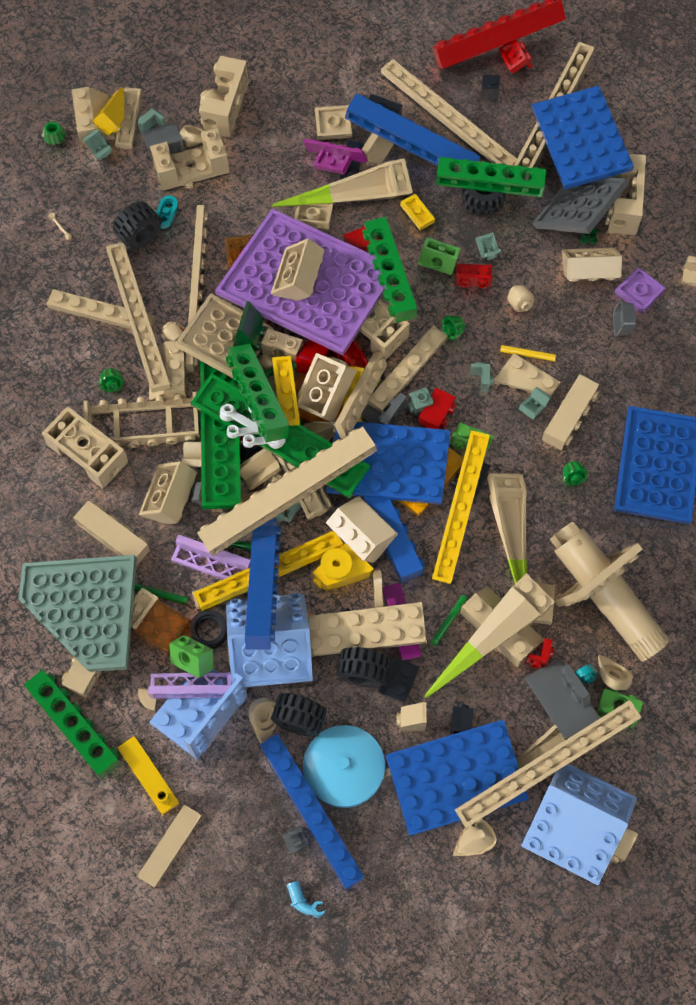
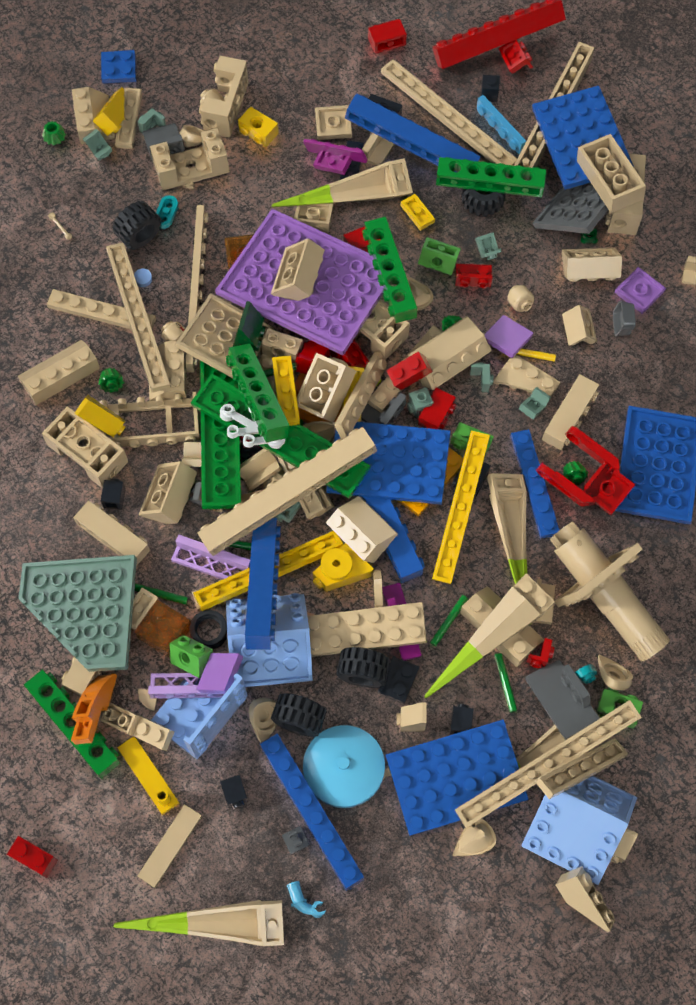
(32, 856): none -> red brick
(59, 372): none -> tan slope
(89, 707): none -> orange slope
(100, 416): none -> yellow slope
(113, 494): none -> black brick
(118, 66): none -> blue plate
(137, 726): none -> tan slope
(143, 277): none -> light blue tile
(219, 672): none -> medium lavender tile
(234, 792): none -> black brick
(244, 922): none -> tan plate
(258, 126): none -> yellow brick
(387, 36): none -> red brick
(409, 371): none -> red brick
(422, 294): none -> tan piece
(453, 352): none -> tan slope
(500, 123): none -> dark azure plate
(505, 682): none -> green bar
(508, 336): none -> medium lavender tile
(534, 484): none -> blue plate
(579, 325): none -> tan panel
(581, 768): none -> tan plate
(581, 894): none -> tan slope
(607, 485): none -> red plate
(611, 173): none -> tan brick

